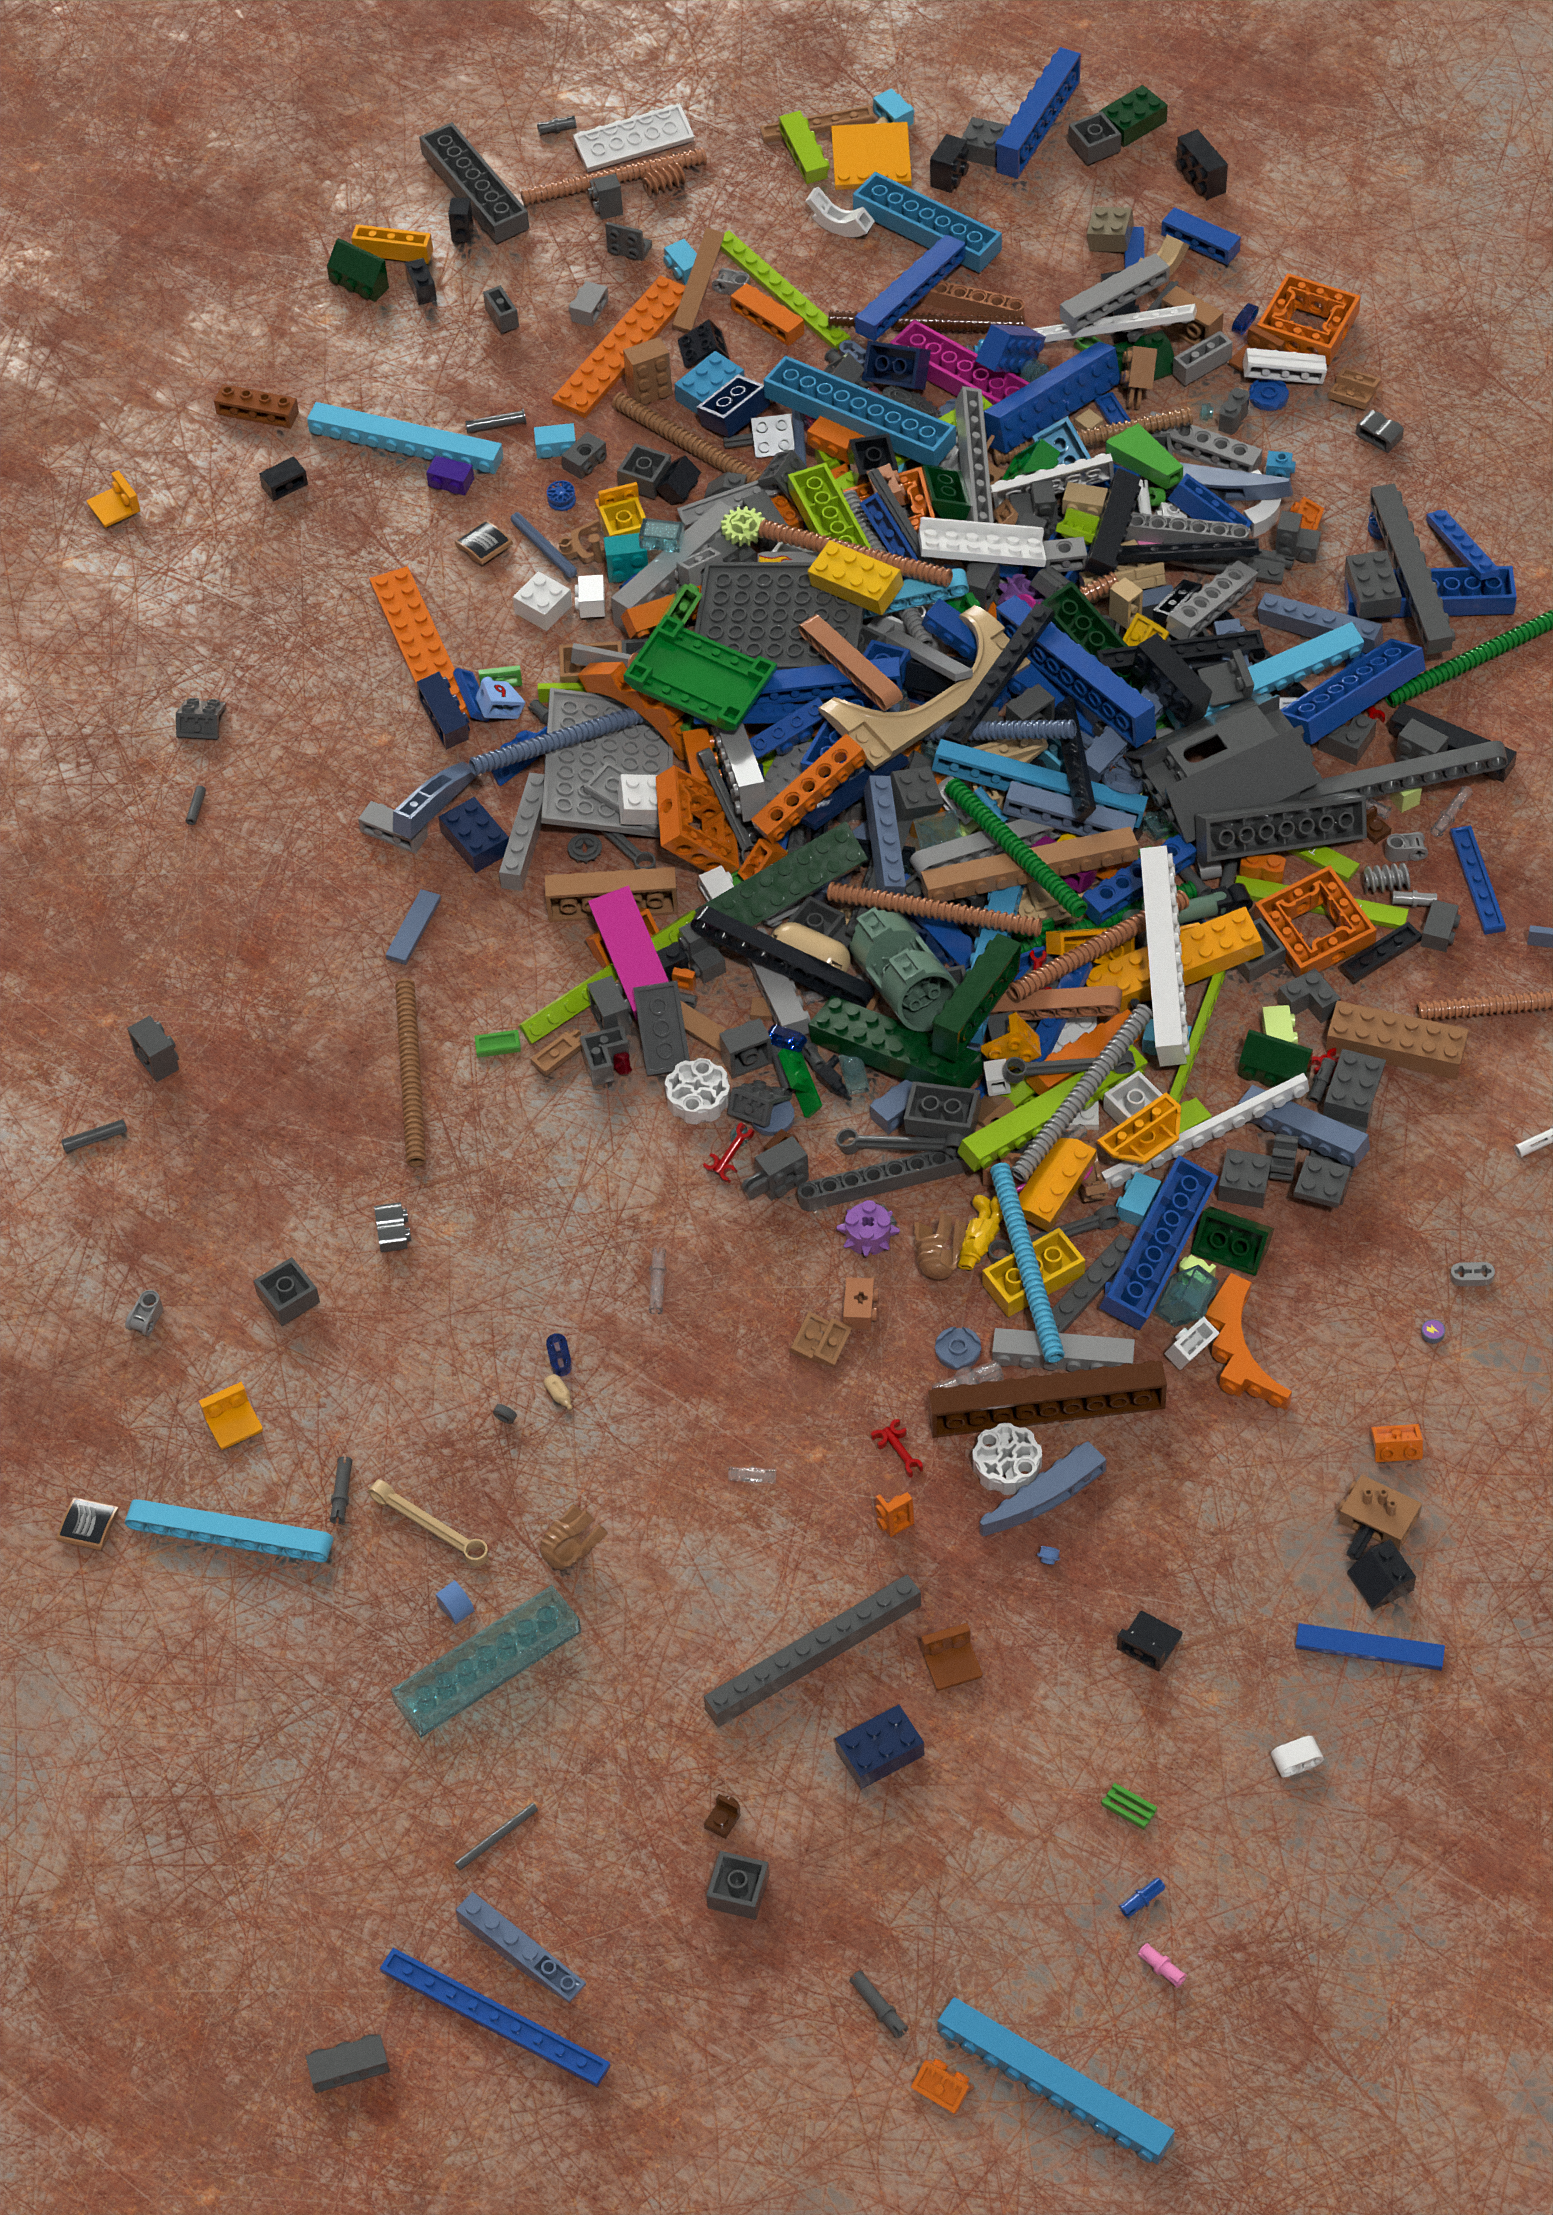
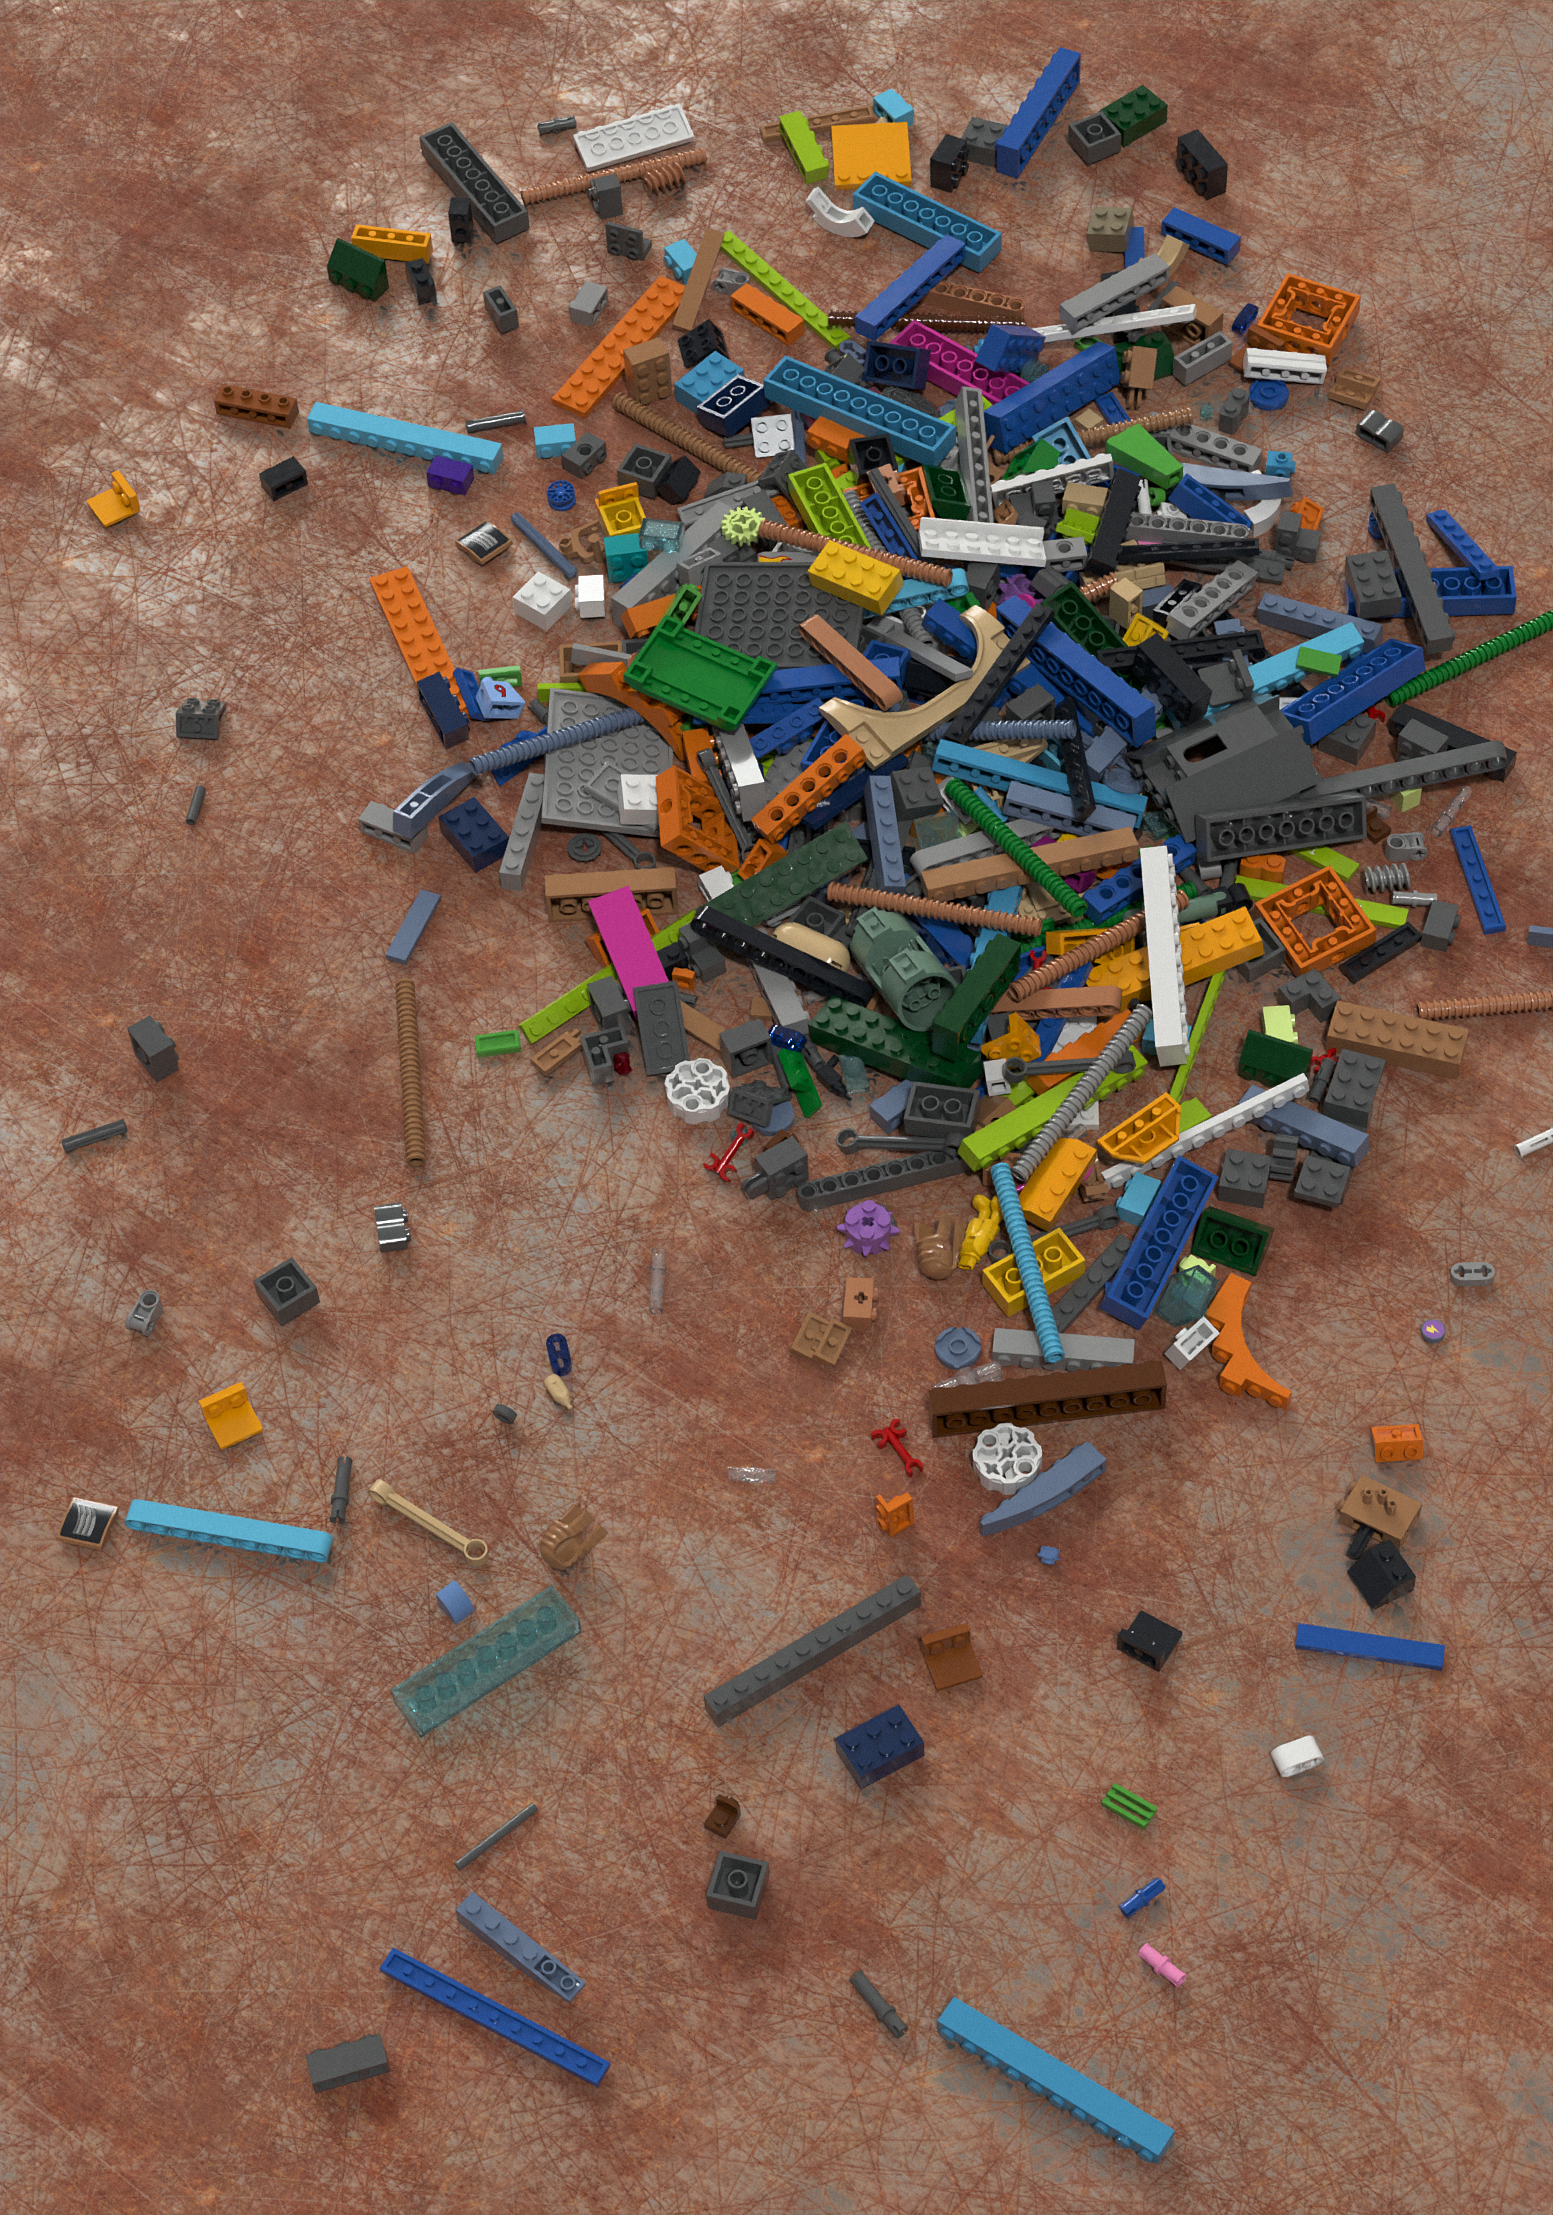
(942, 2085): orange bracket -> none
(1129, 1097): white brick -> none
(1318, 662): none -> bright green tile

